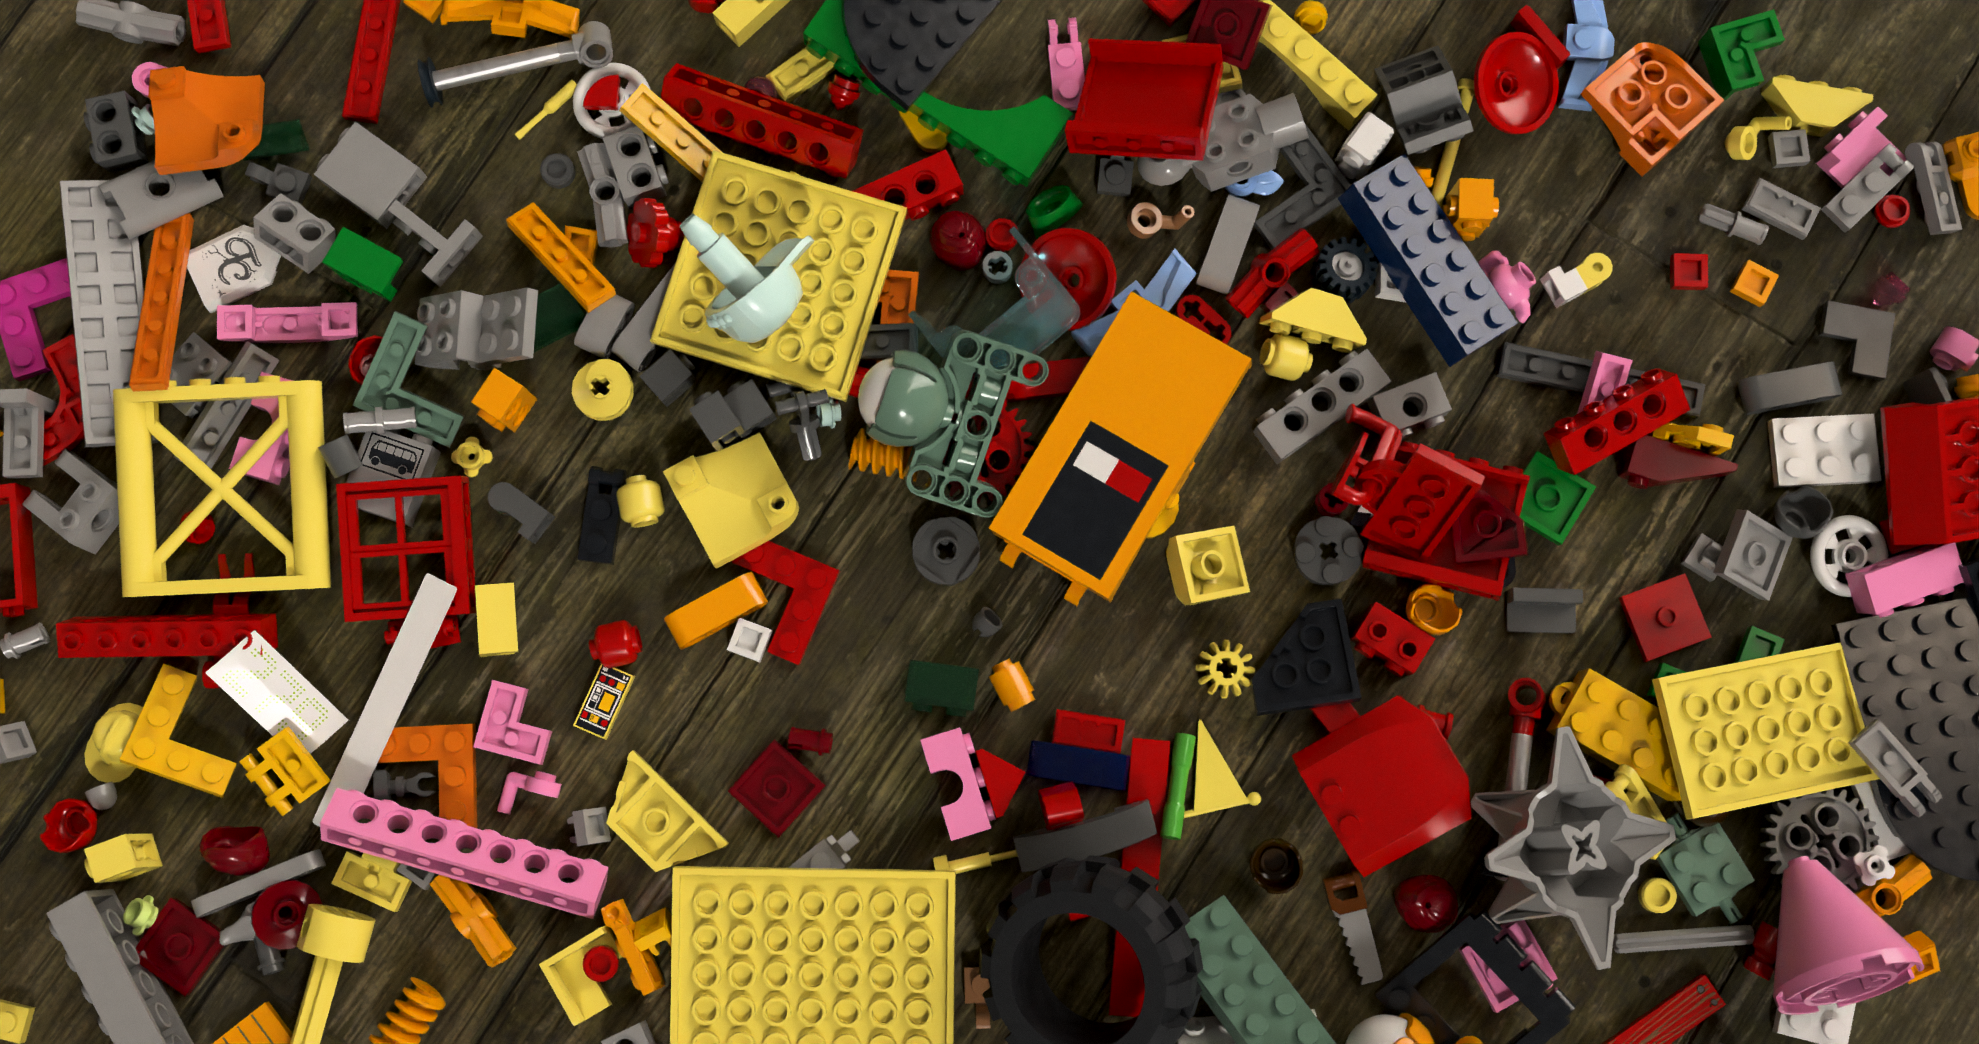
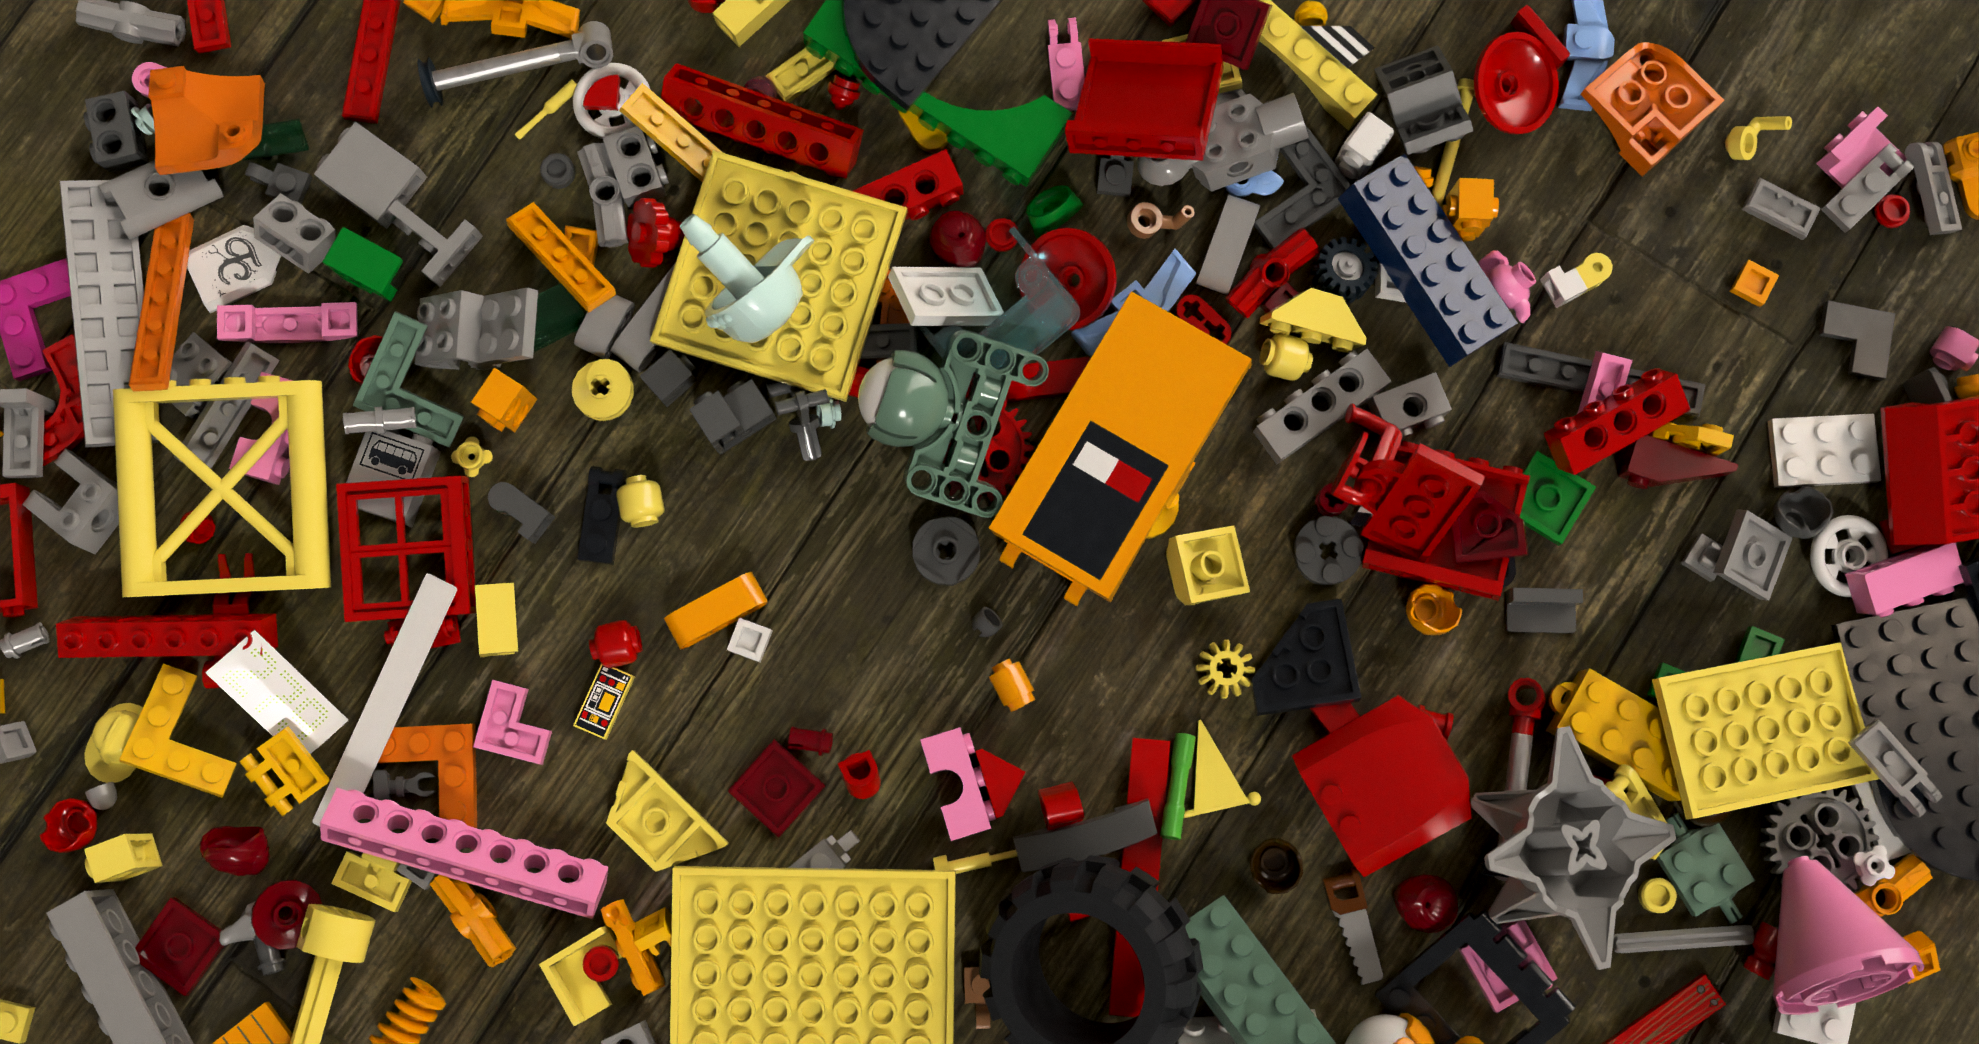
(140, 914): yellowish green plate -> none
(257, 883): light grey beam -> none
(340, 456): dark grey piece -> none
(542, 783): bright pink plate -> none
(590, 826): light grey tile -> none
(733, 498): light yellow slope -> none
(812, 589): red plate -> none
(860, 775): none -> red plate
(879, 455): light orange piece -> none
(941, 687): clear green brick -> none
(945, 296): none -> white plate
(995, 257): light grey bush -> none
(1078, 765): clear blue beam -> none
(1088, 731): red plate -> none
(1340, 42): none -> sticker
(1391, 640): red brick -> none
(1664, 617): red plate -> none
(1688, 271): red plate -> none
(1731, 49): green panel -> none
(1733, 223): light grey axle -> none
(1789, 148): light grey plate -> none
(1789, 388): dark grey beam -> none
(1813, 104): light yellow slope -> none
(1890, 290): clear pink plate -> none

